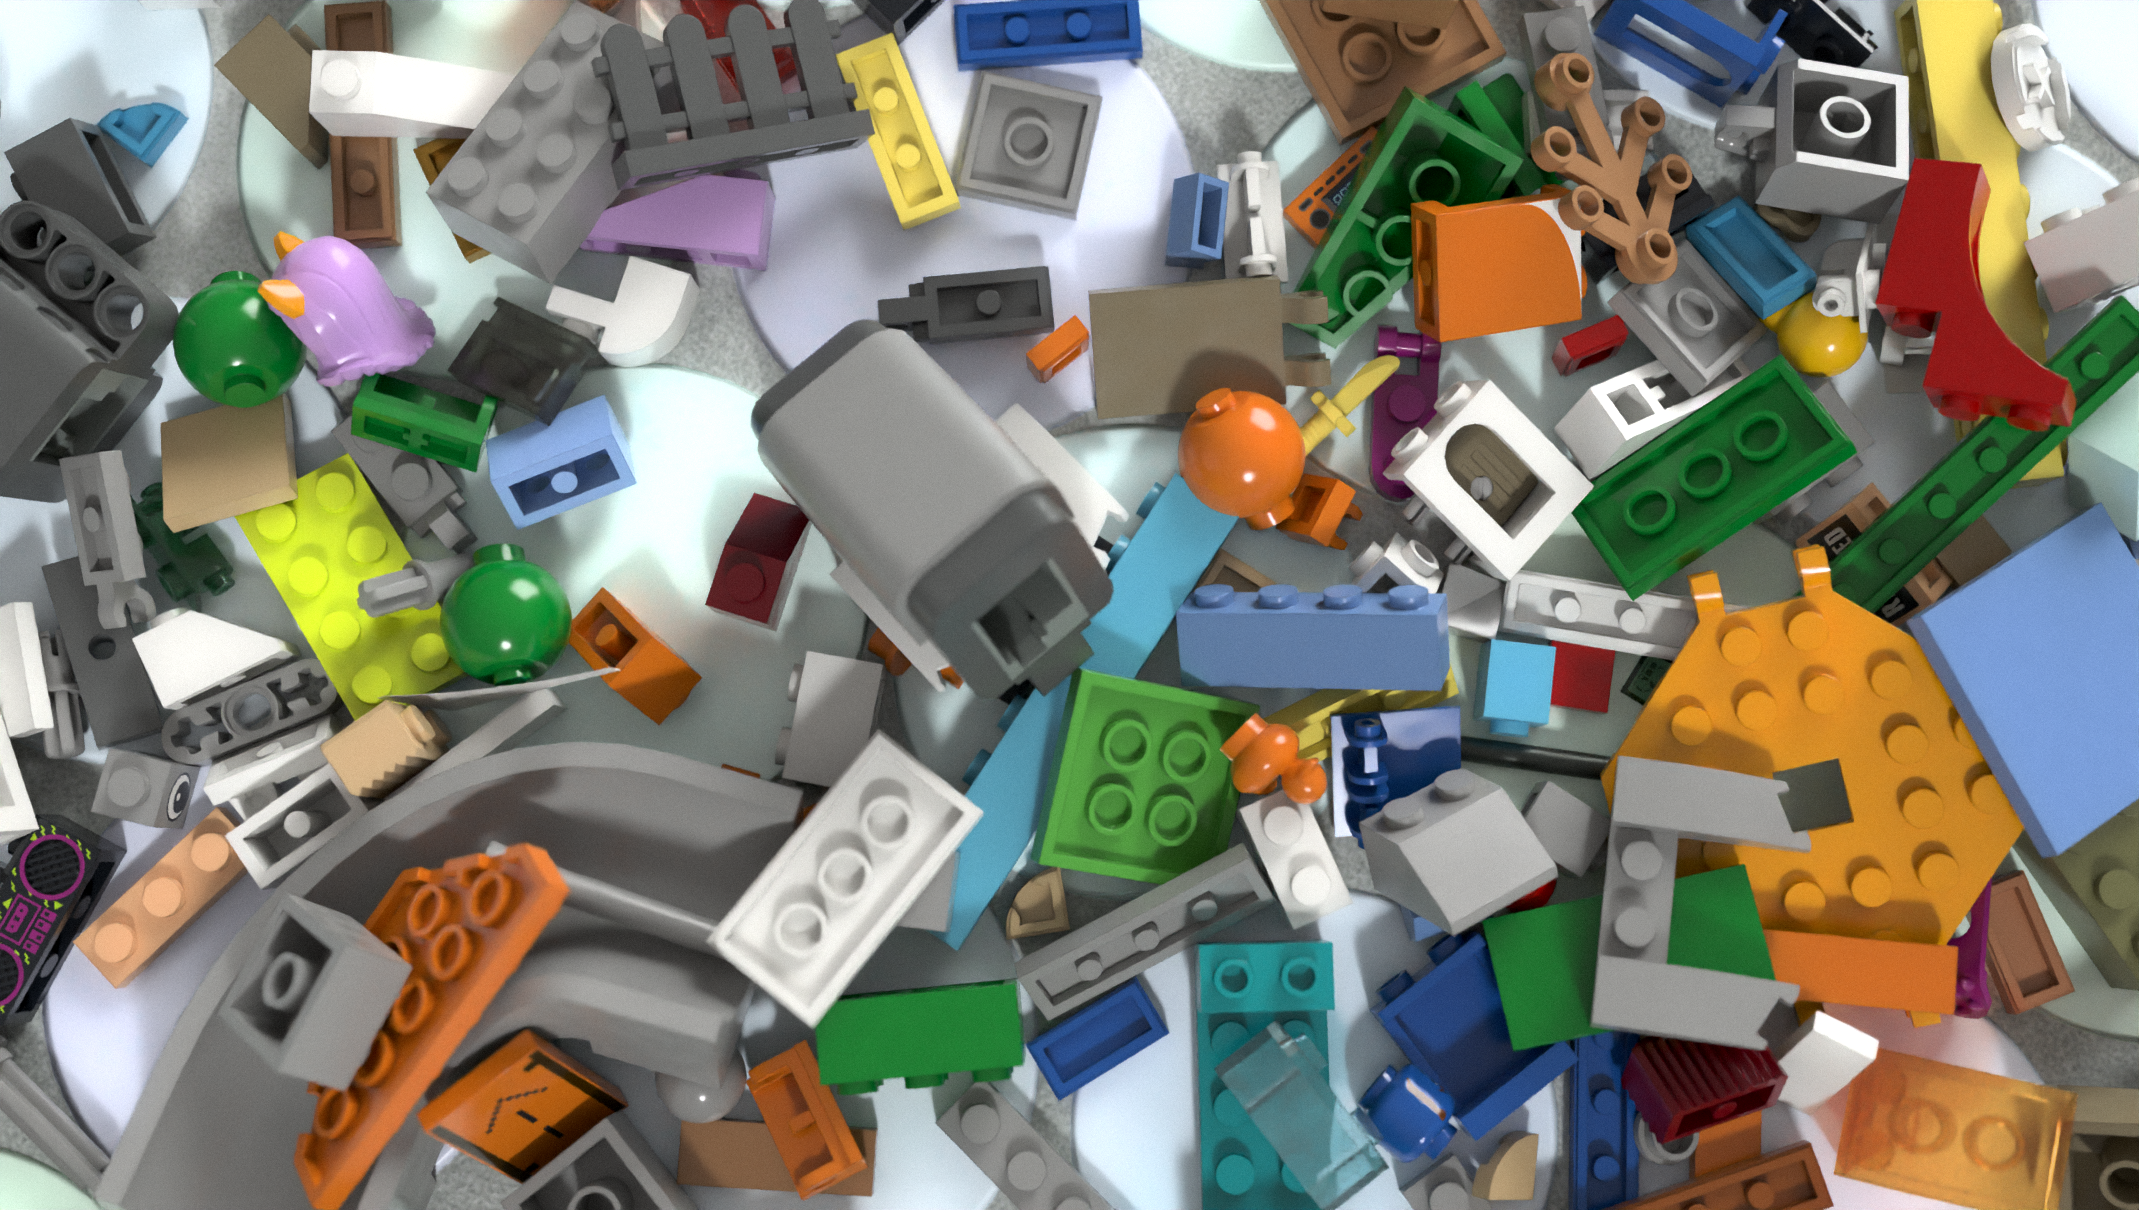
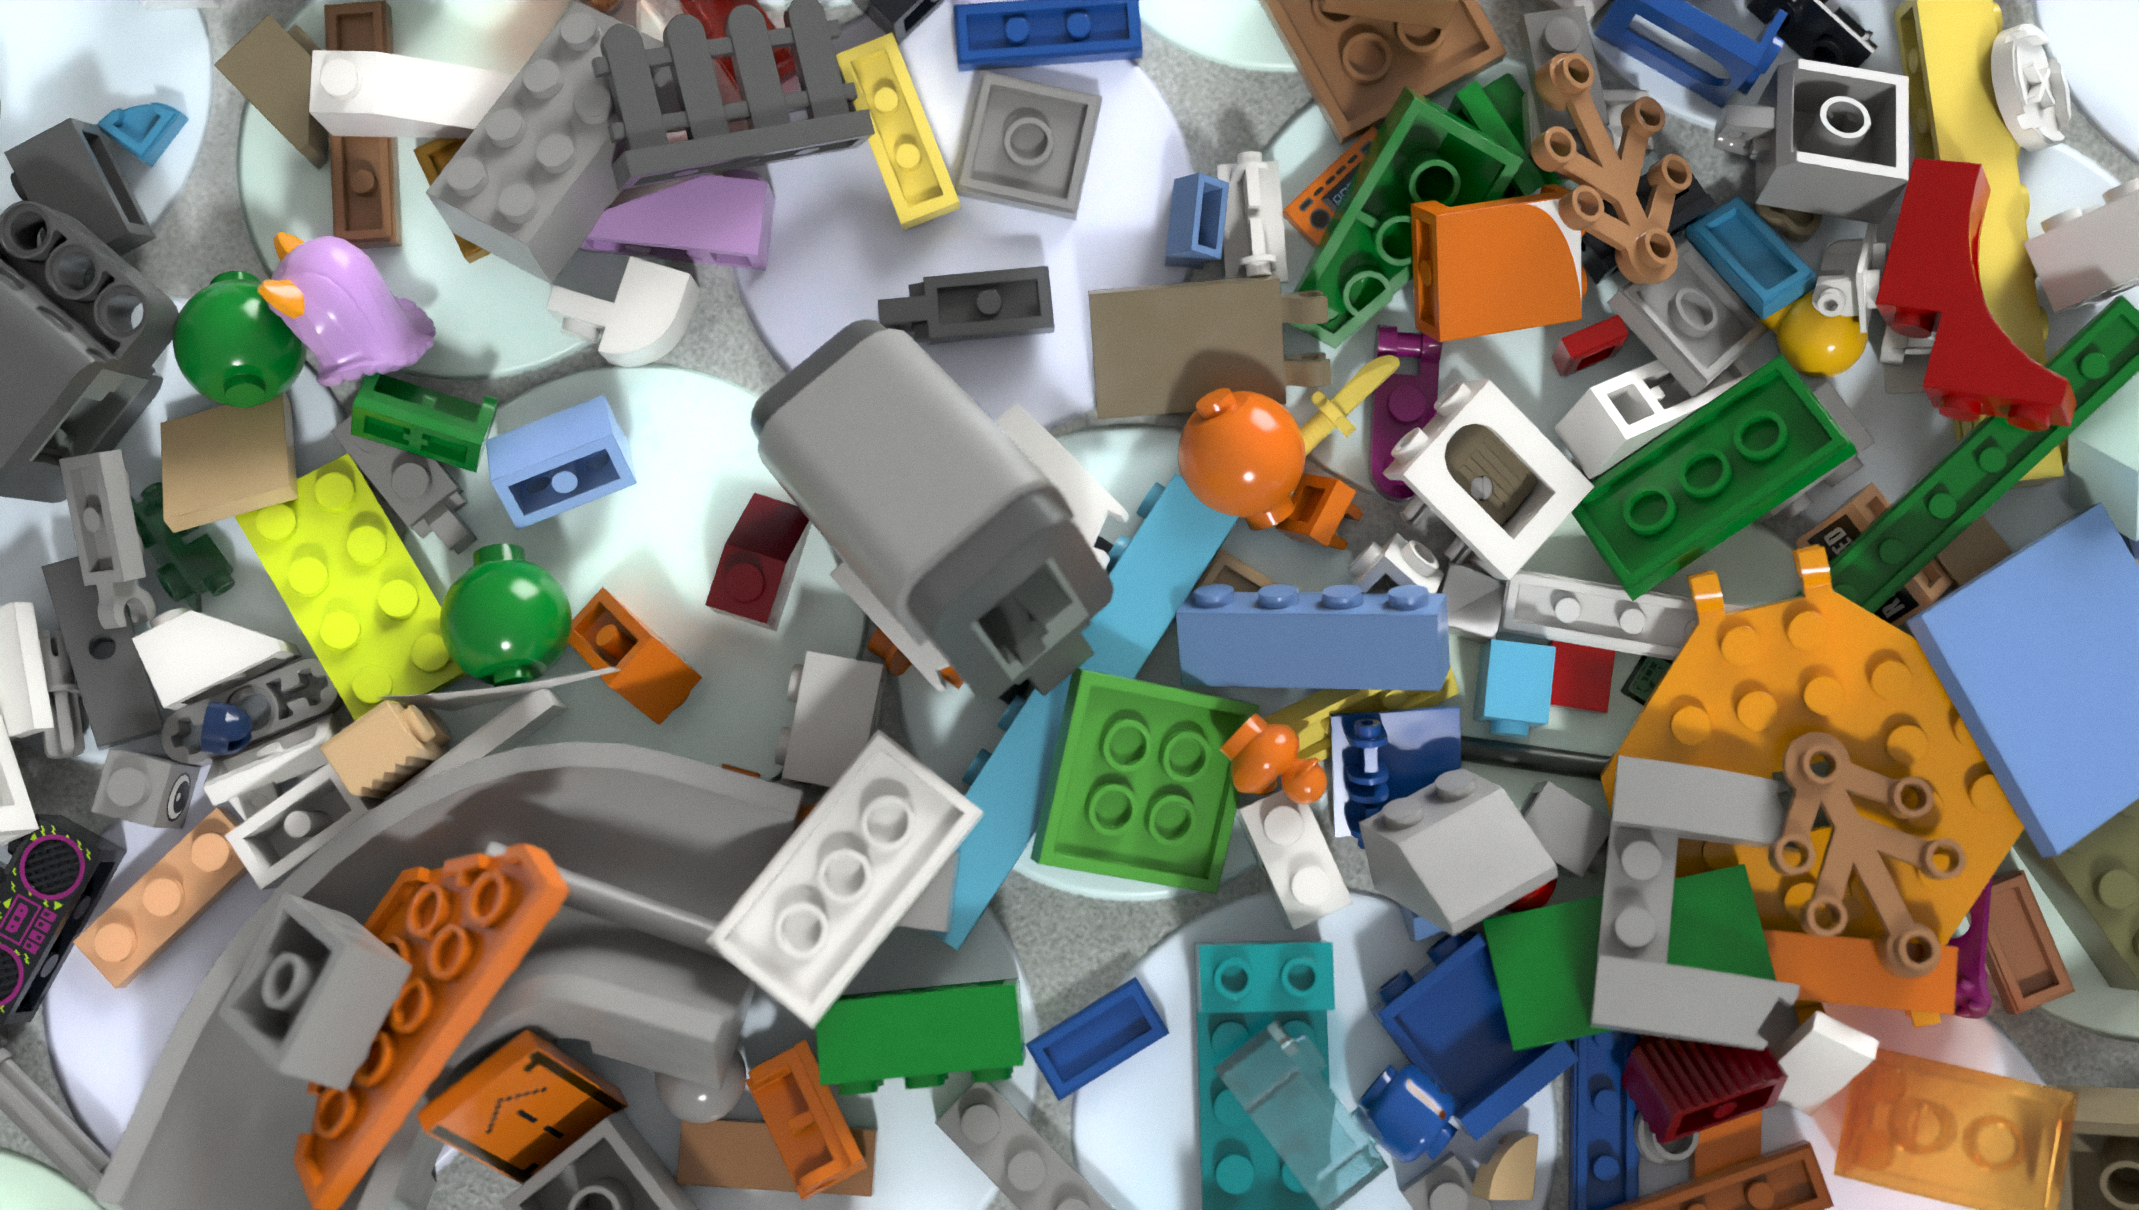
(225, 729): none -> dark blue hinge
(414, 586): light grey axle -> none
(523, 361): clear smoke plate -> none
(1038, 906): tan tile -> none
(1058, 350): orange tile -> none
(1145, 932): light grey plate -> none
(1857, 845): none -> medium nougat plant

